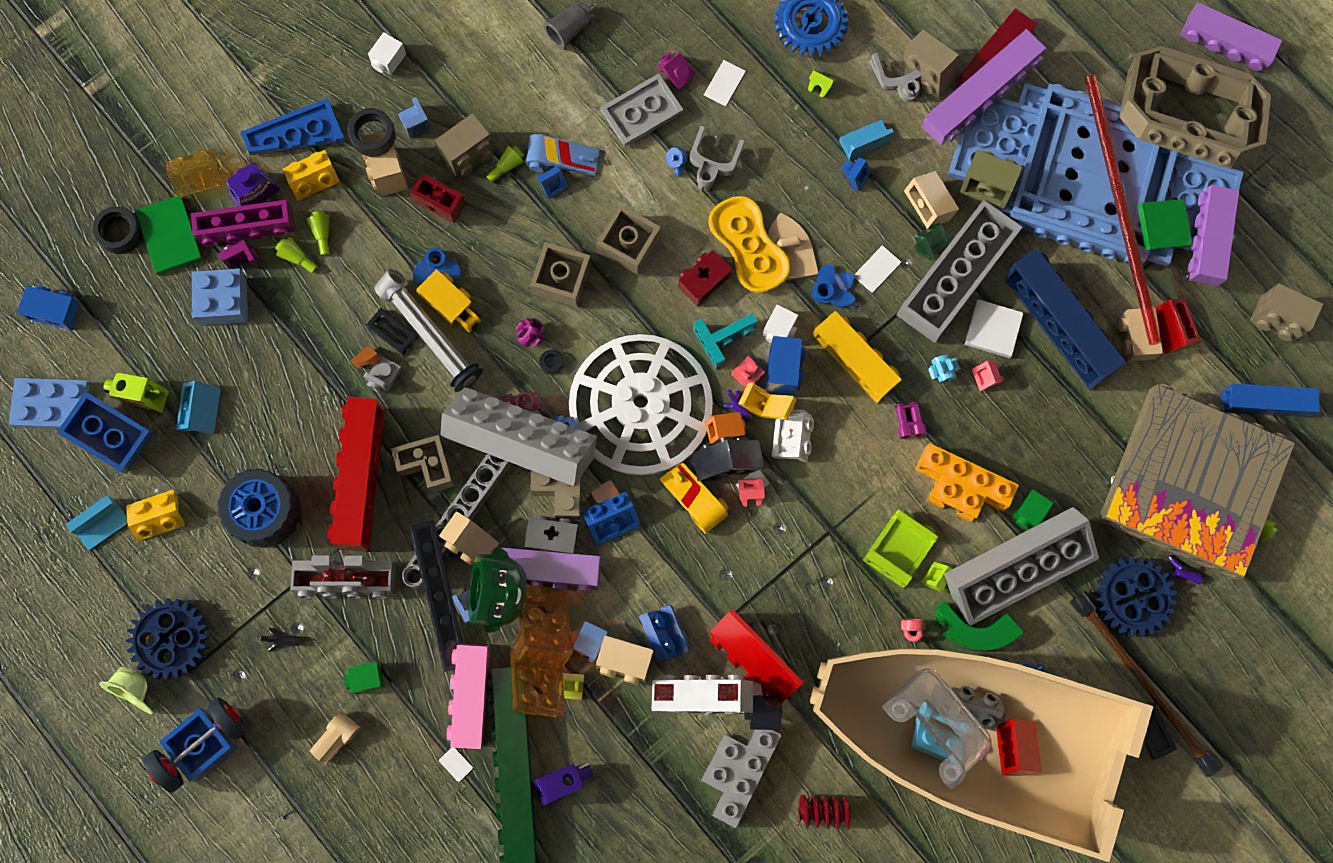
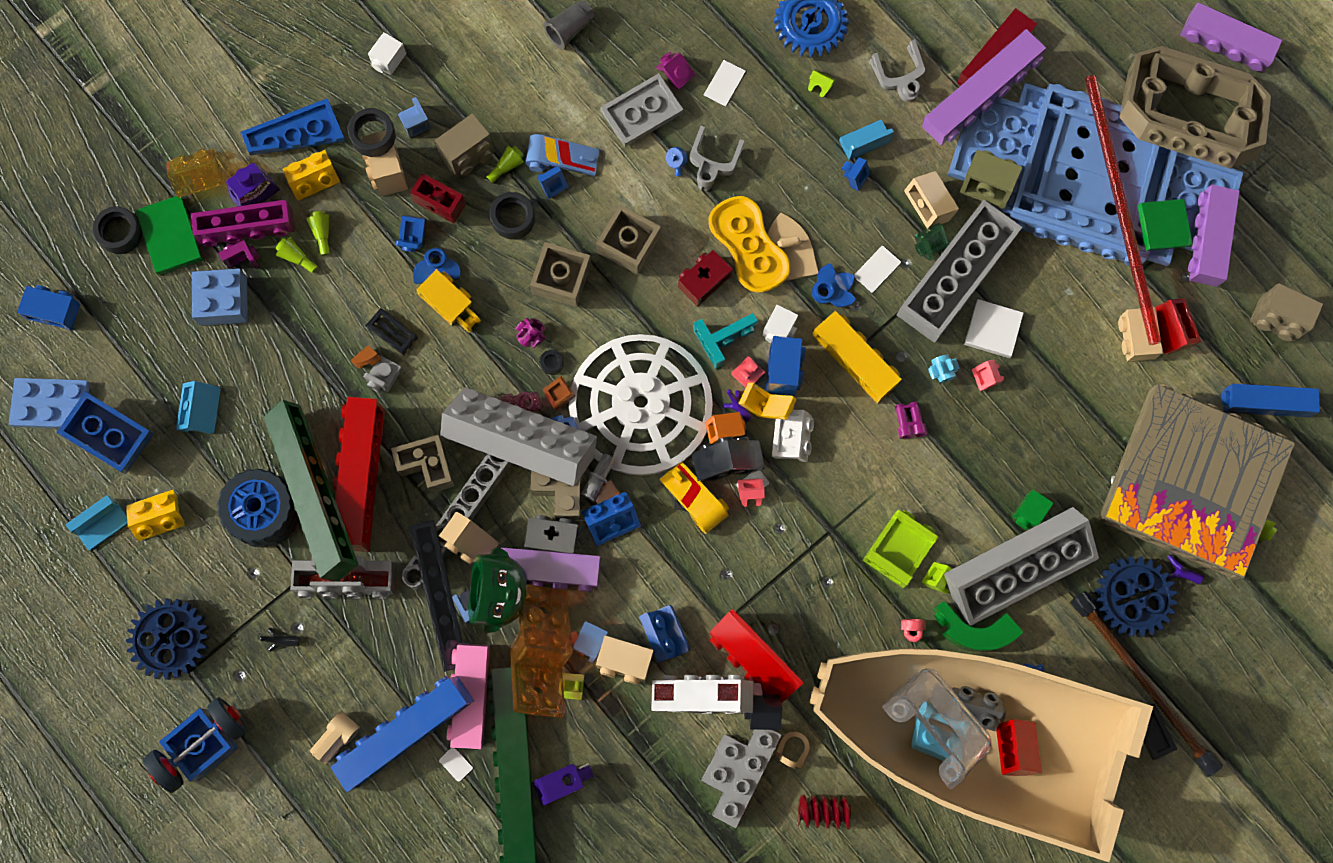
(129, 686): yellowish green piece -> none
(137, 392): lime torso -> none
(310, 491): none -> brick
(364, 678): green brick -> none
(393, 289): light grey piece -> none
(402, 733): none -> blue brick
(411, 233): none -> blue bracket
(512, 198): none -> black tyre
(558, 393): none -> dark orange tile
(598, 477): none -> light grey axle
(778, 752): none -> tan piece
(934, 61): dark tan brick -> none
(963, 483): light orange piece -> none
(1064, 319): dark blue brick -> none

